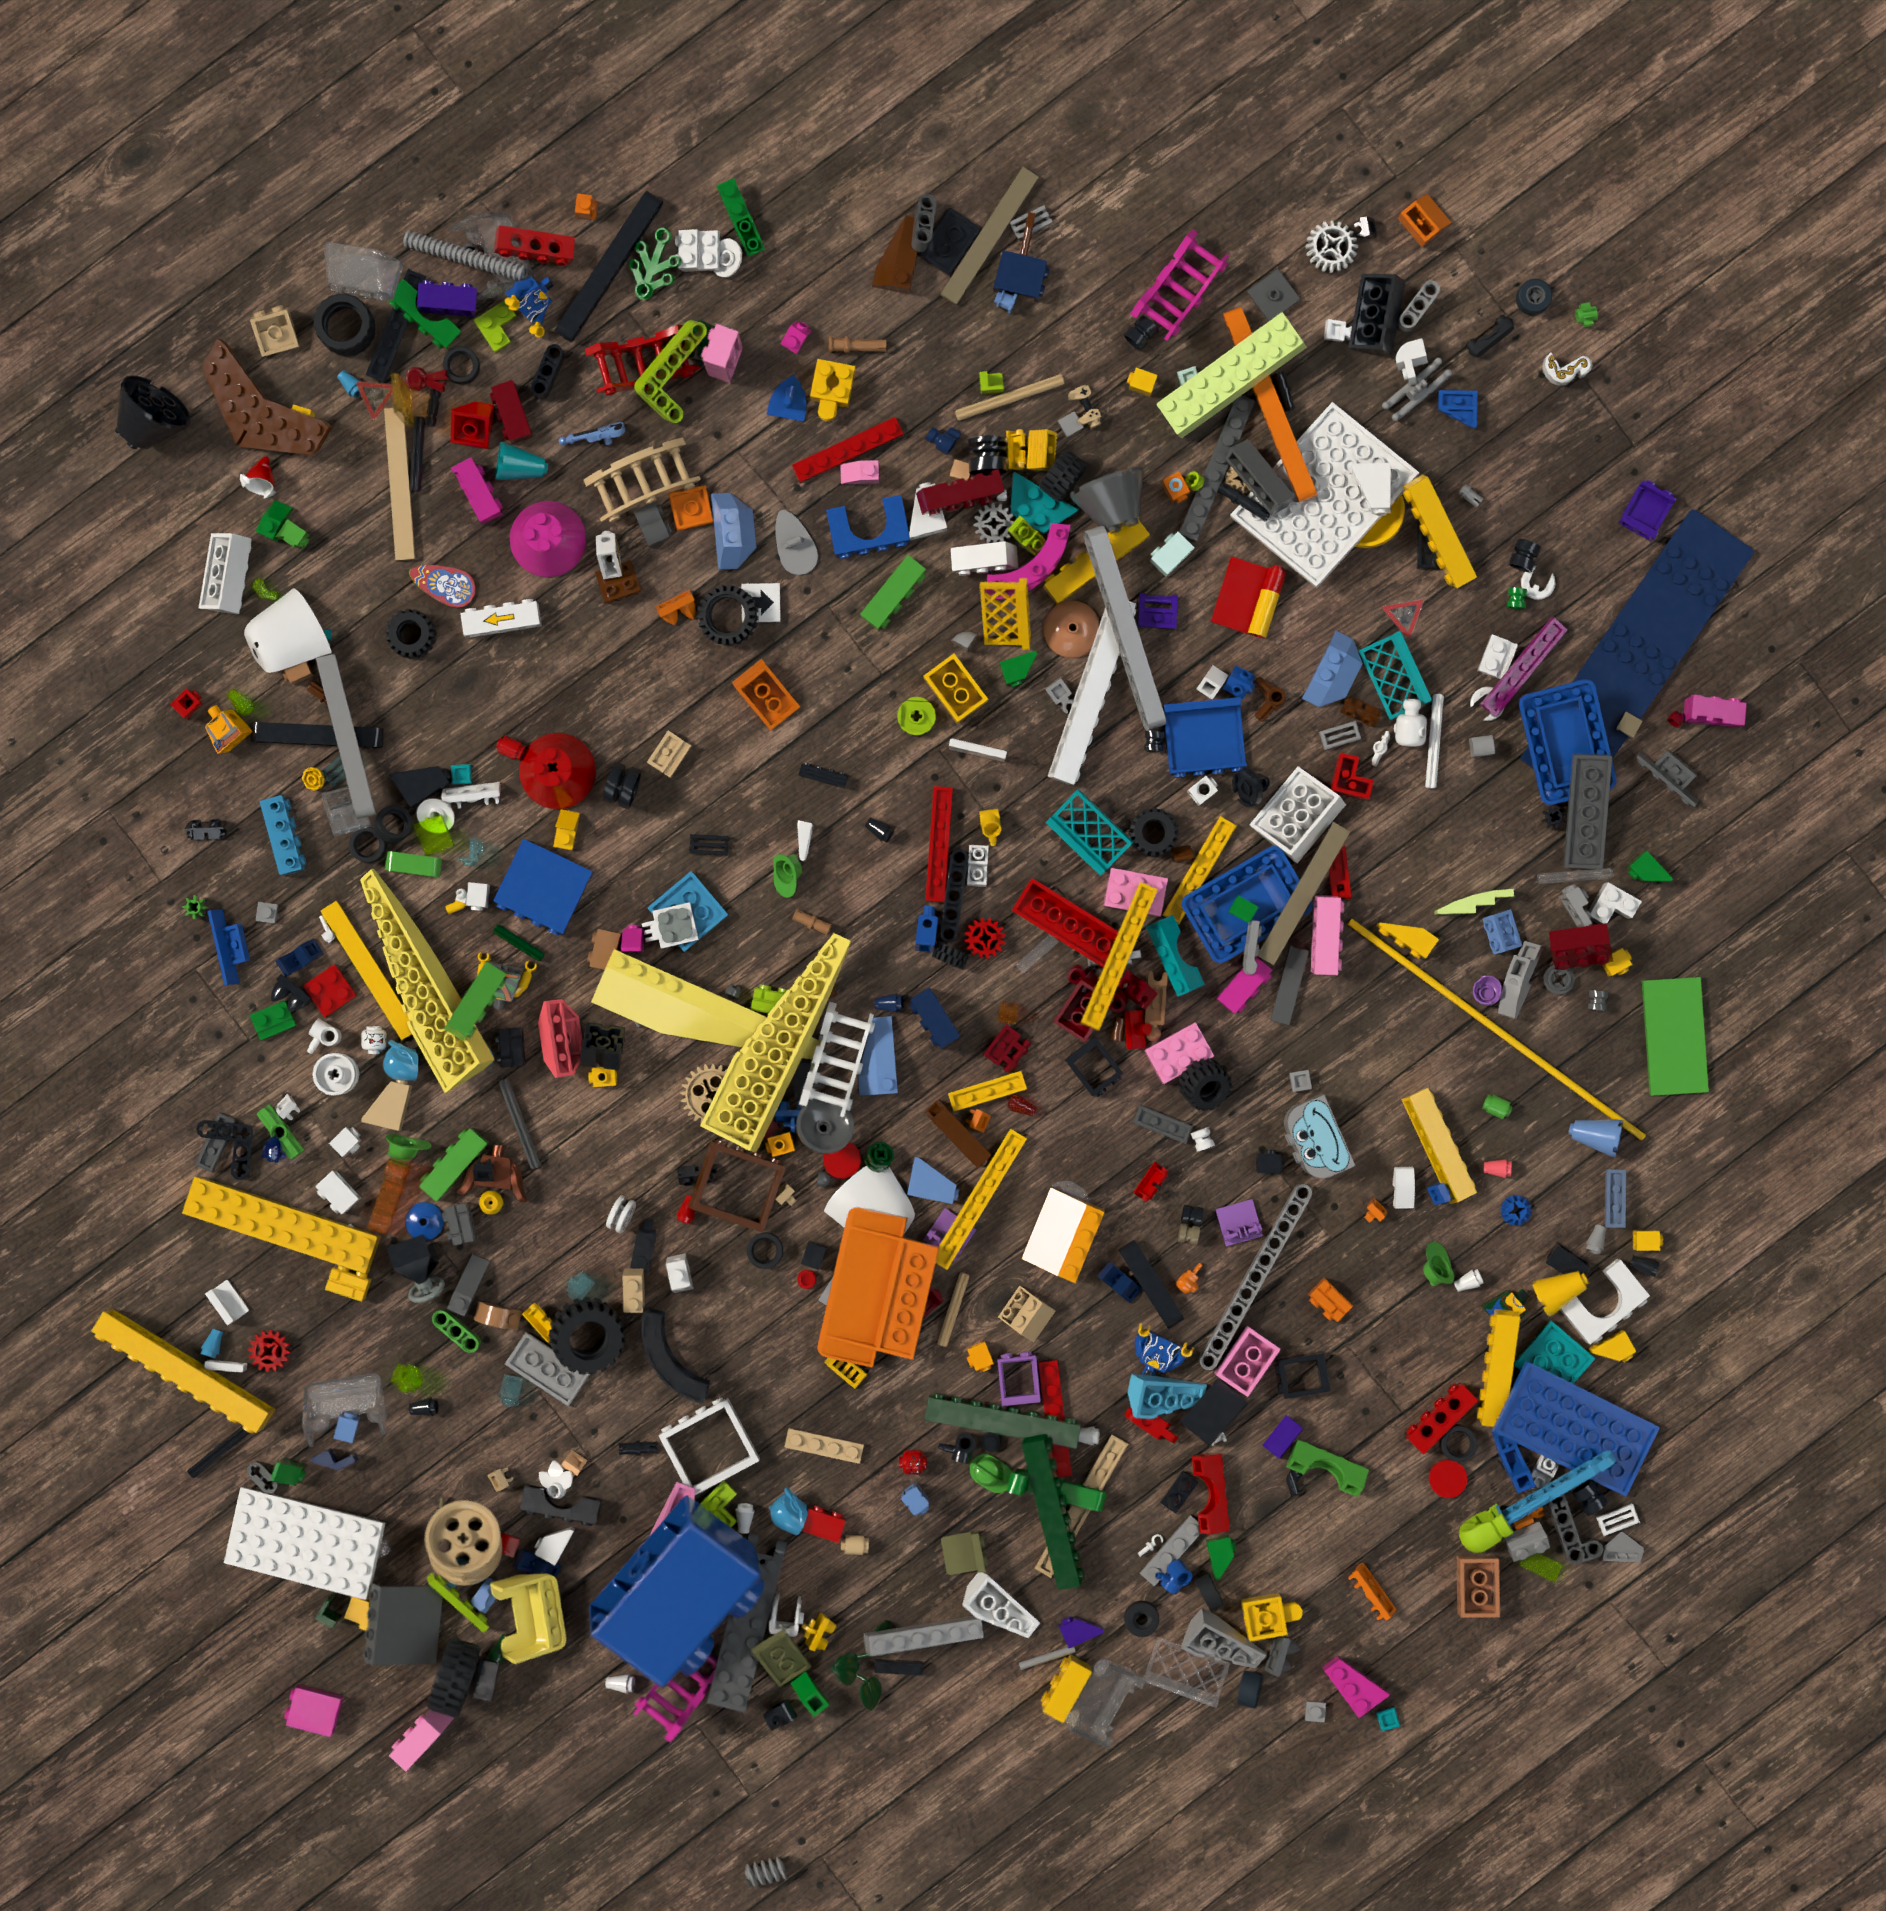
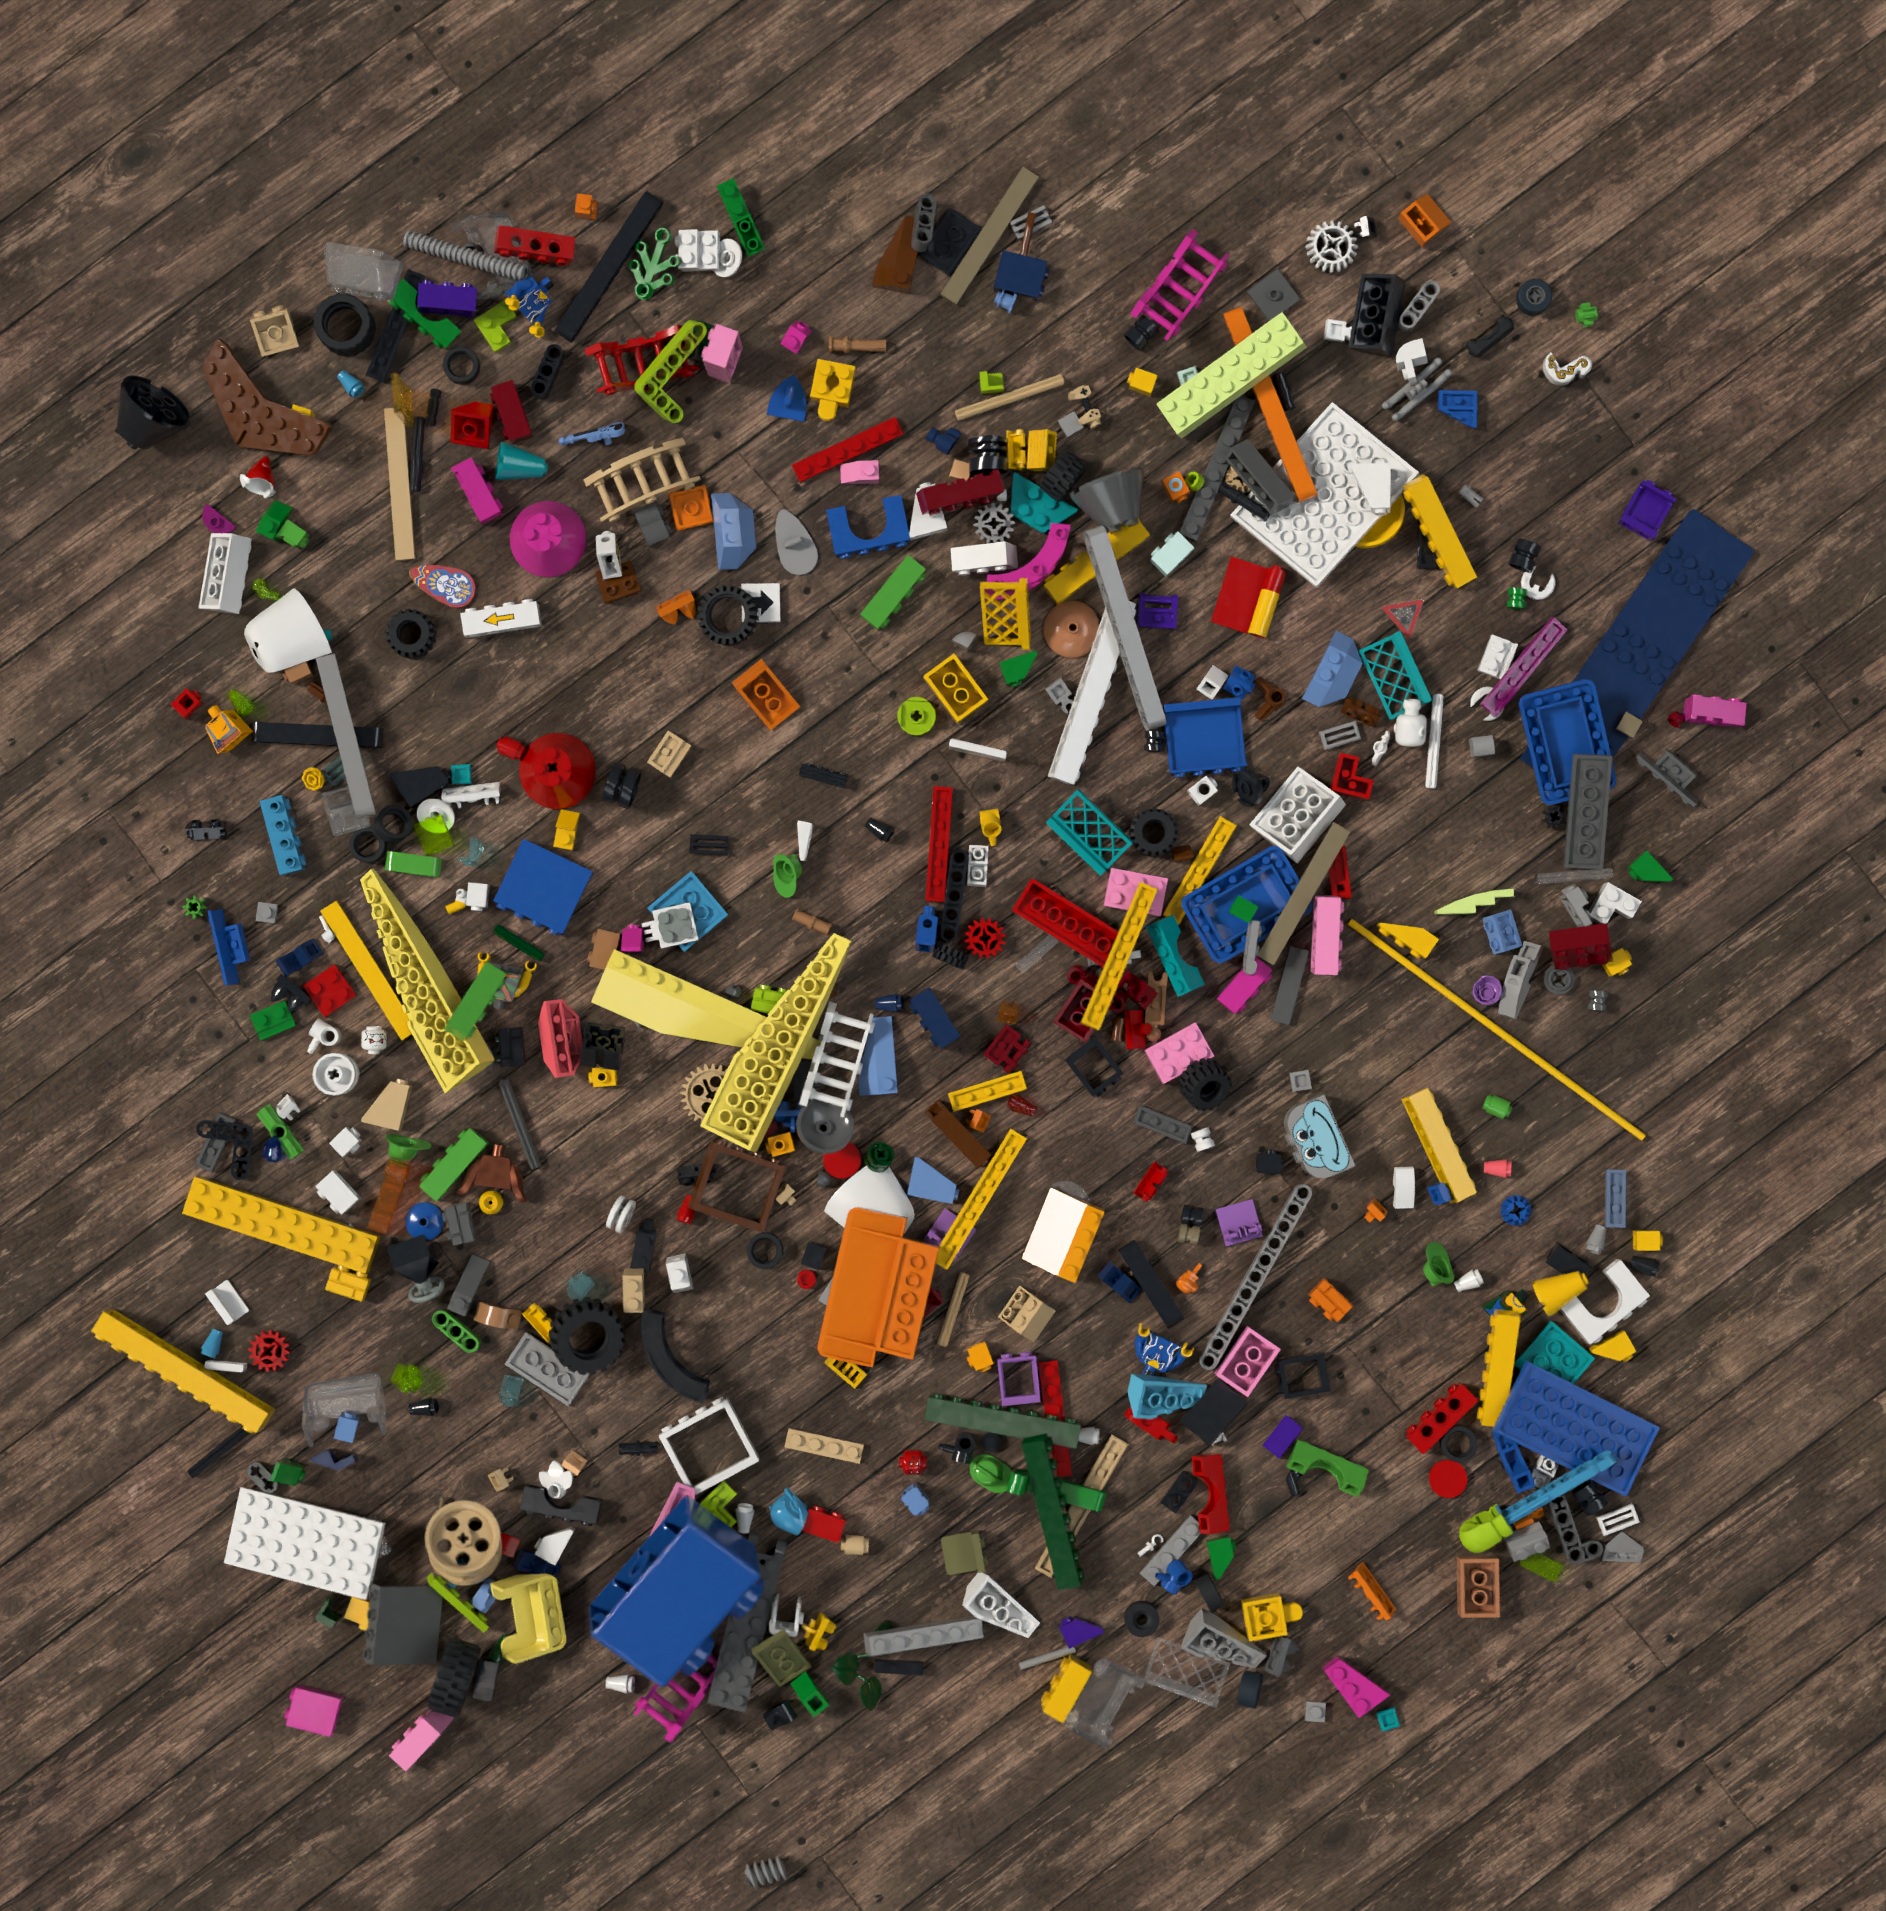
(216, 522): none -> magenta plate
(375, 396): clear piece -> none
(401, 1062): dark azure helmet -> none
(418, 379): dark red piece -> none
(483, 1172): black tile -> none
(1027, 536): lime slope -> none
(1598, 1134): medium blue cone -> none
(1675, 1036): bright green tile -> none

